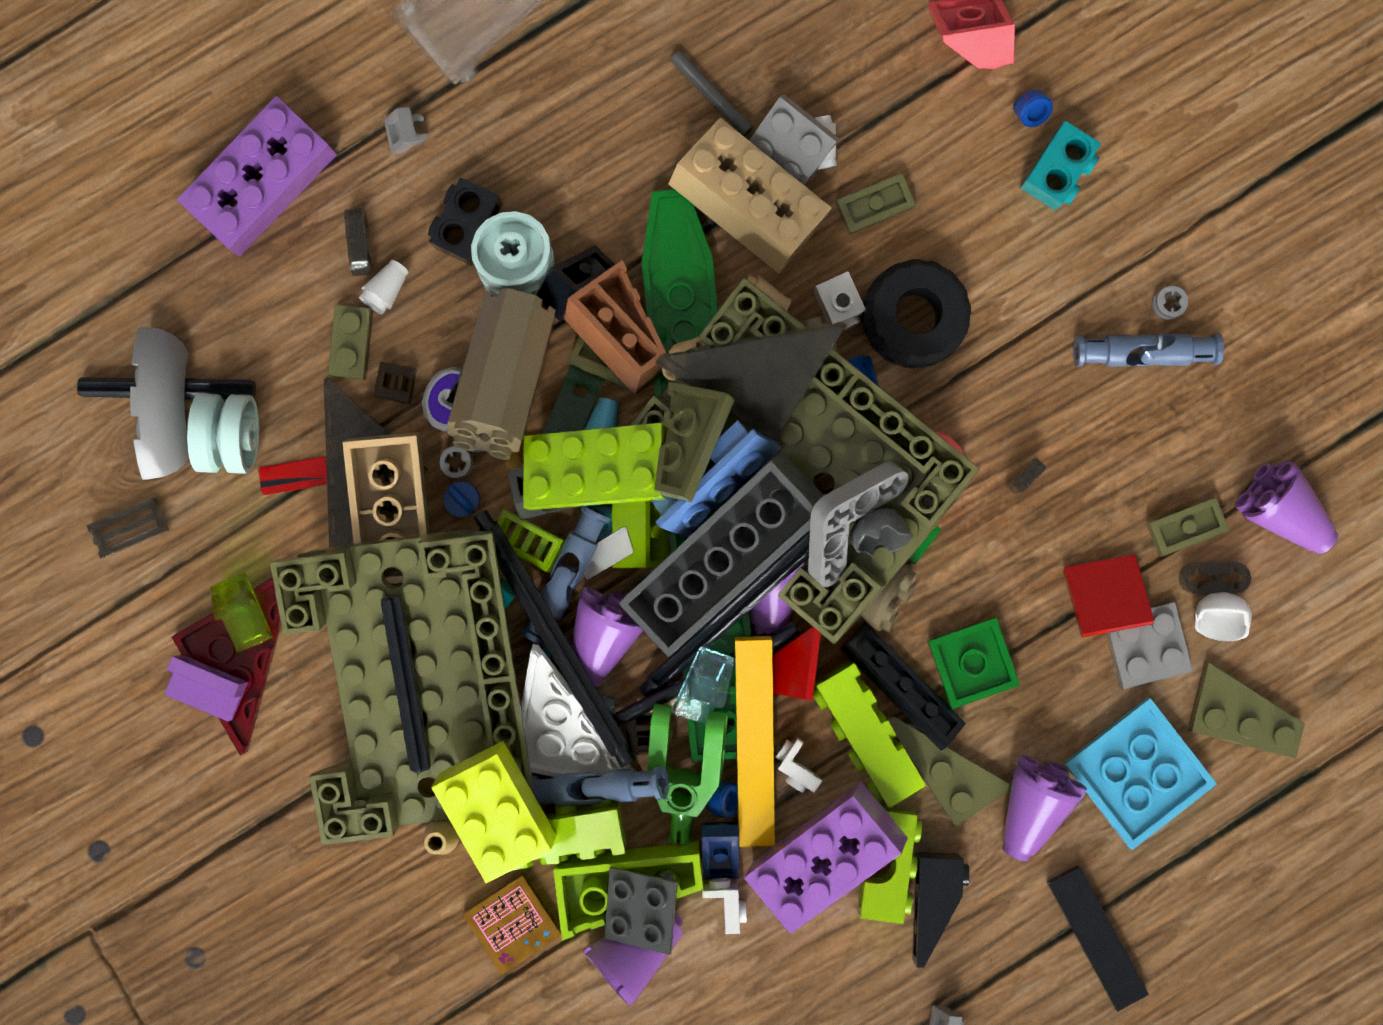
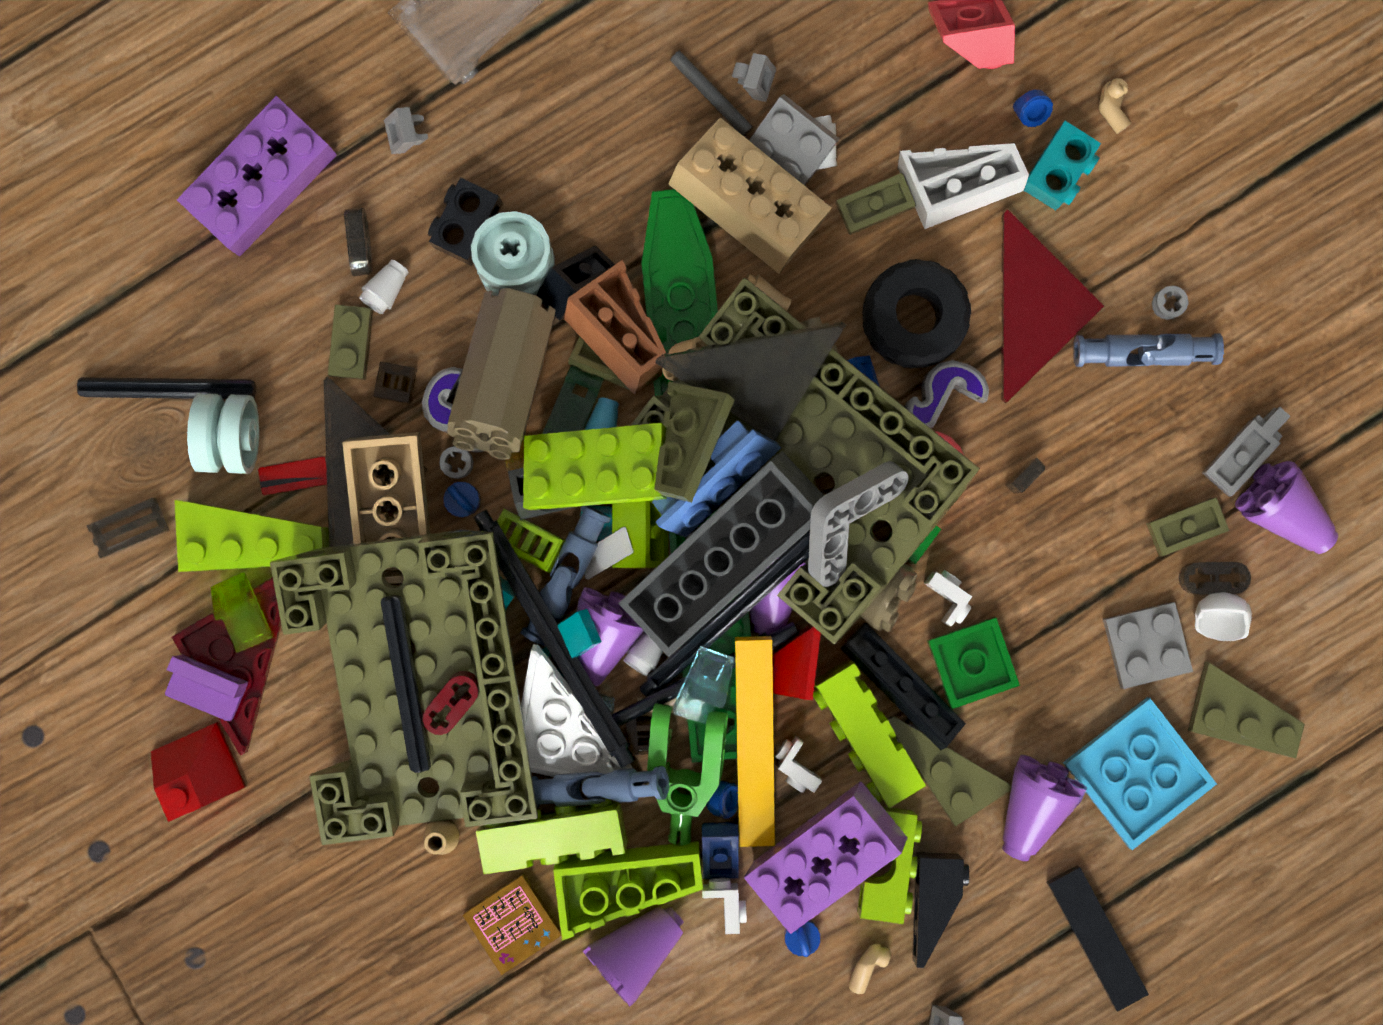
(159, 402): light grey brick -> none
(194, 772): none -> red slope
(234, 539): none -> lime wedge
(445, 697): none -> dark red beam
(494, 812): neon yellow brick -> none
(579, 633): none -> teal tile
(641, 909): dark grey hinge -> none
(643, 655): none -> white cone
(756, 77): none -> light grey tile
(803, 940): none -> blue tile
(840, 301): white brick -> none
(864, 967): none -> tan arm
(882, 528): dark grey hair -> none
(938, 386): none -> animal
(948, 587): none -> white bracket
(961, 180): none -> white wedge
(1039, 306): none -> dark red tile
(1108, 596): red tile -> none
(1111, 102): none -> tan arm
(1246, 451): none -> light grey hinge

